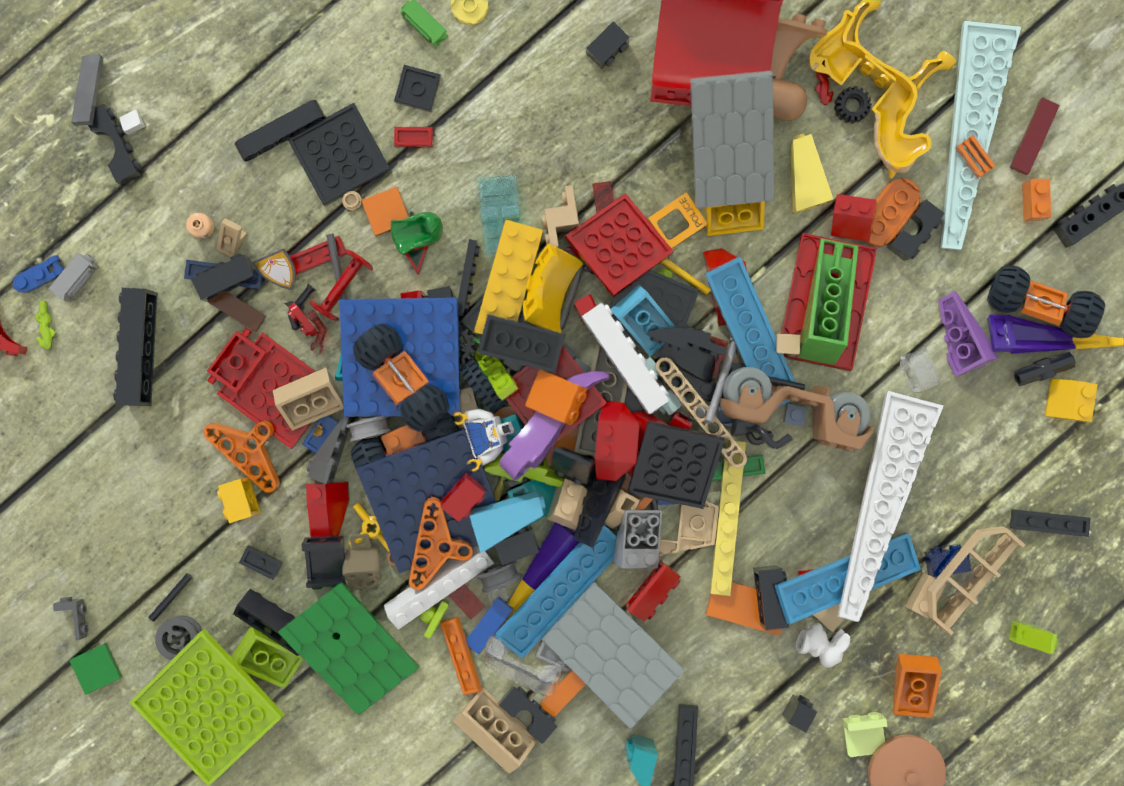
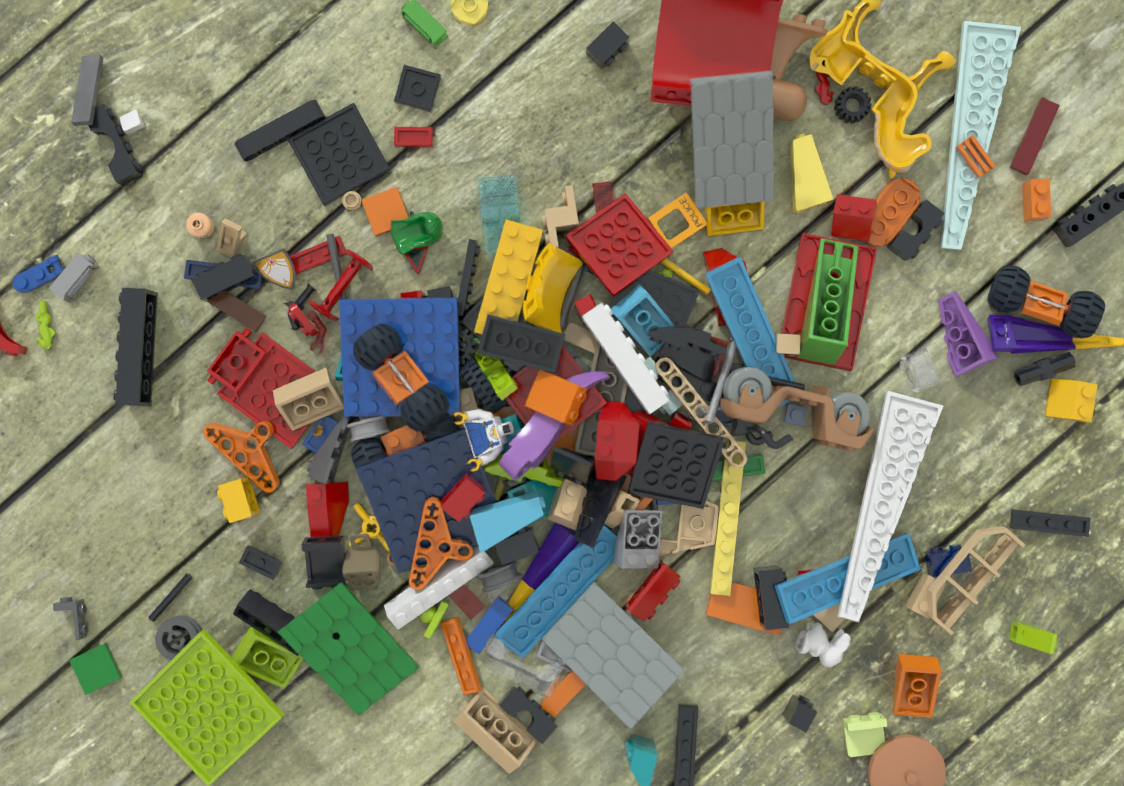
(580, 337): none -> tan tile

